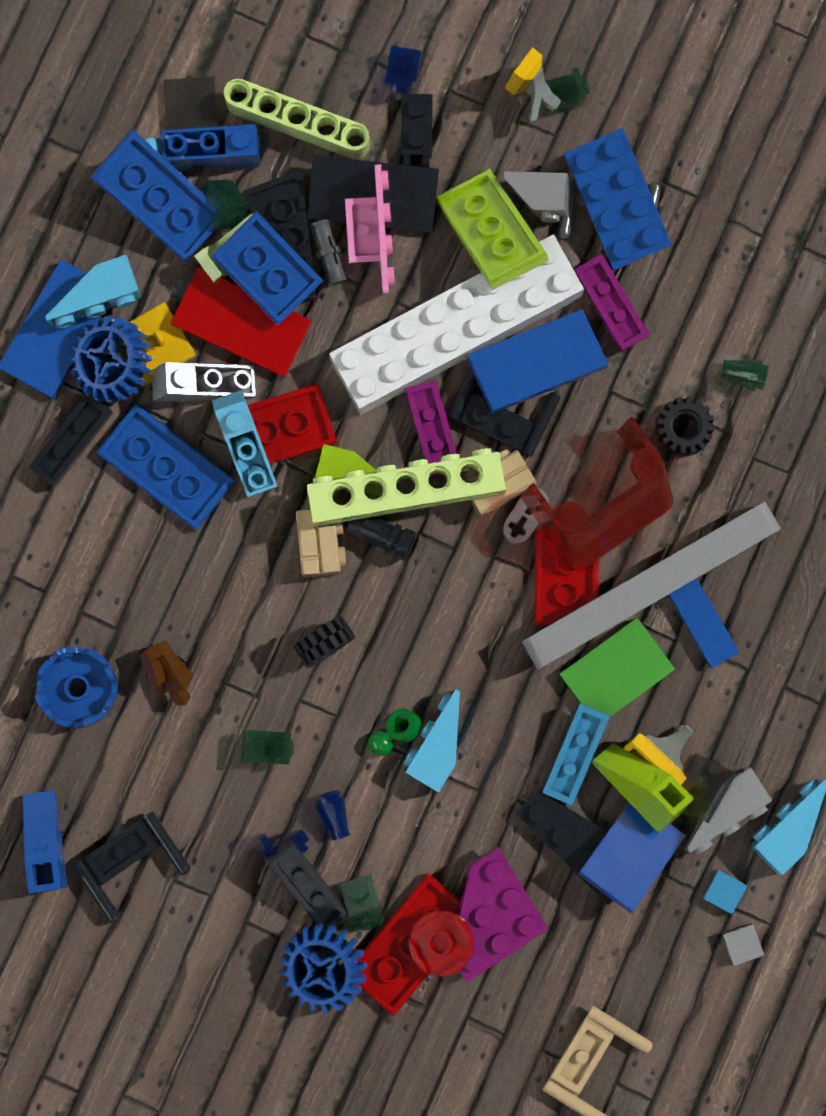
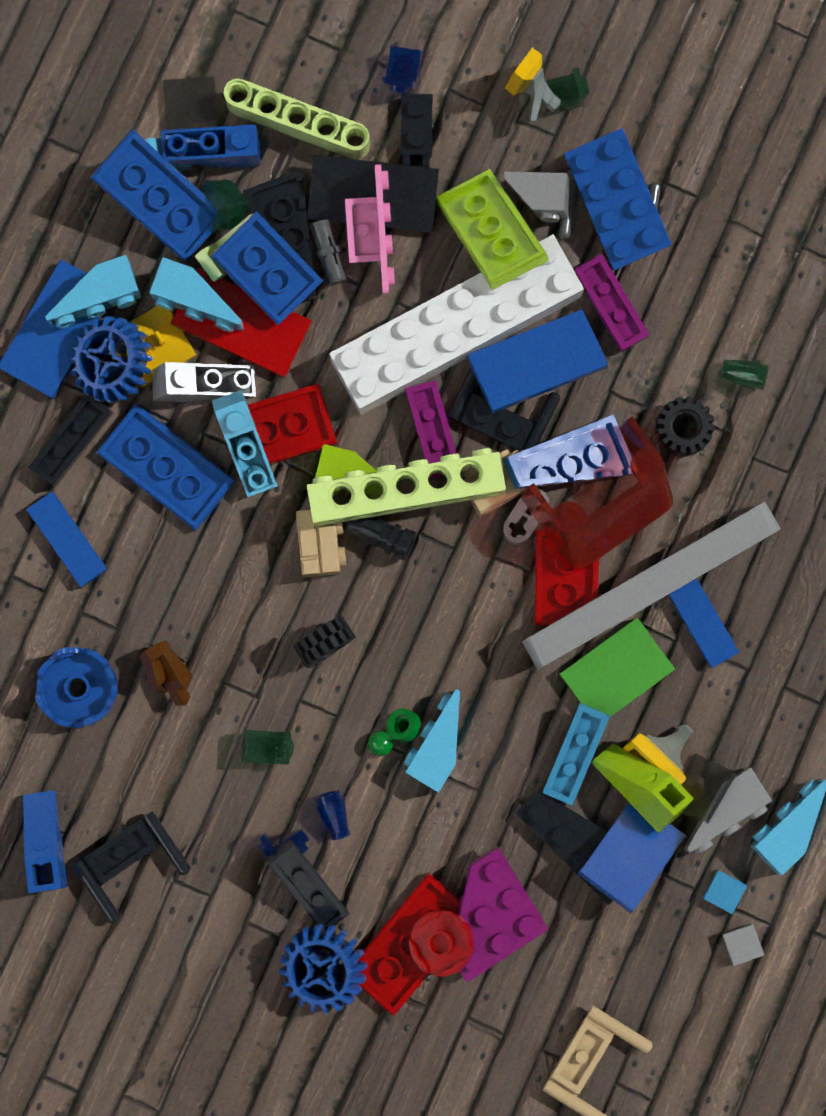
(67, 539): none -> blue tile
(185, 289): none -> medium azure slope
(362, 903): clear green bracket -> none
(577, 456): none -> wing

